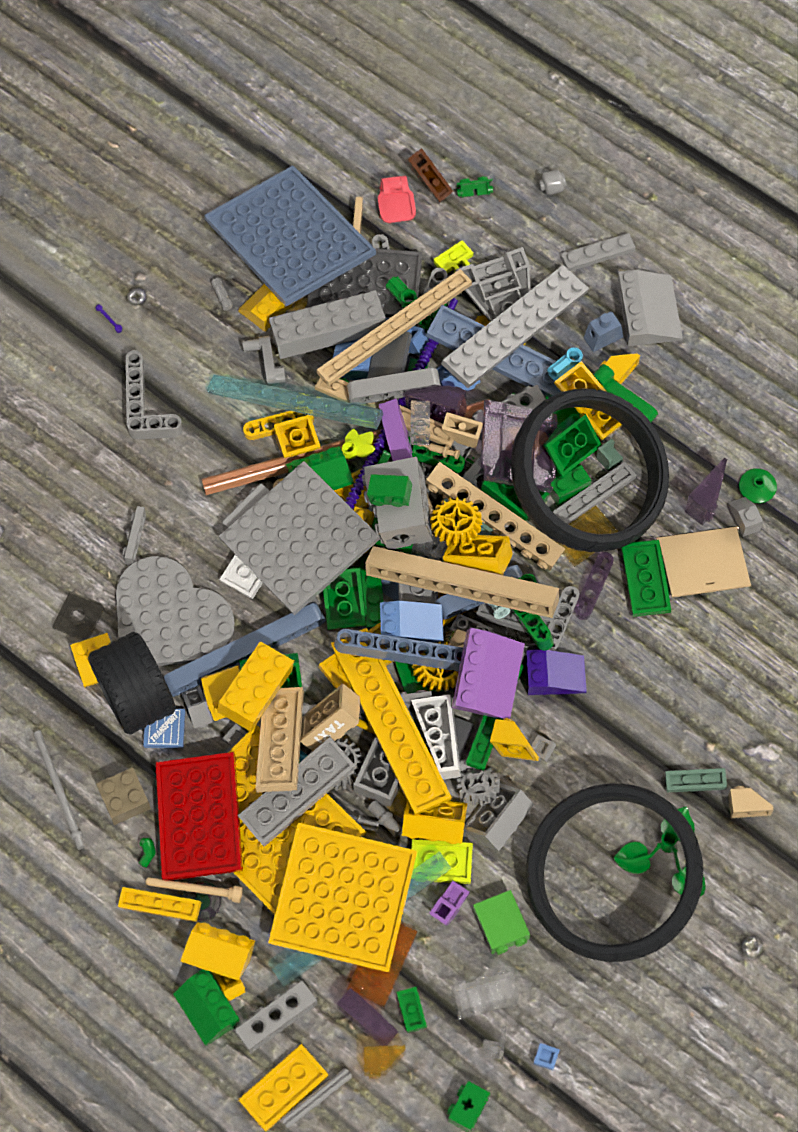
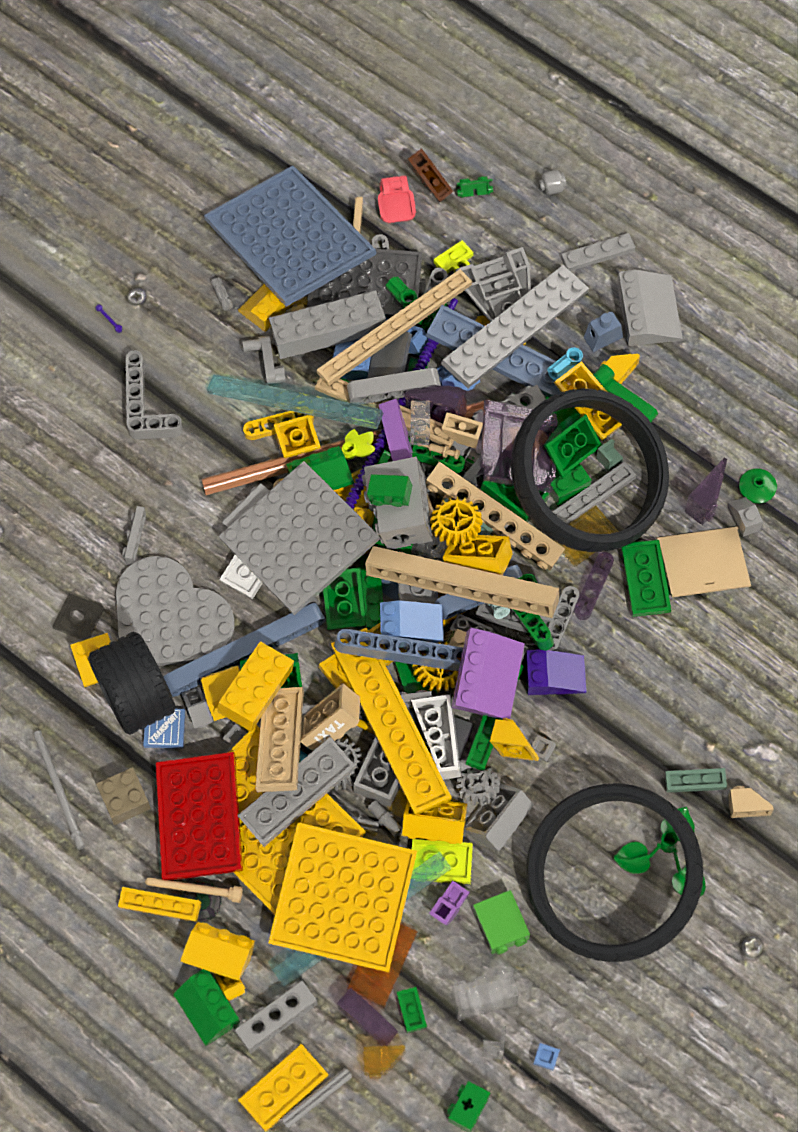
(149, 851): green arm -> none

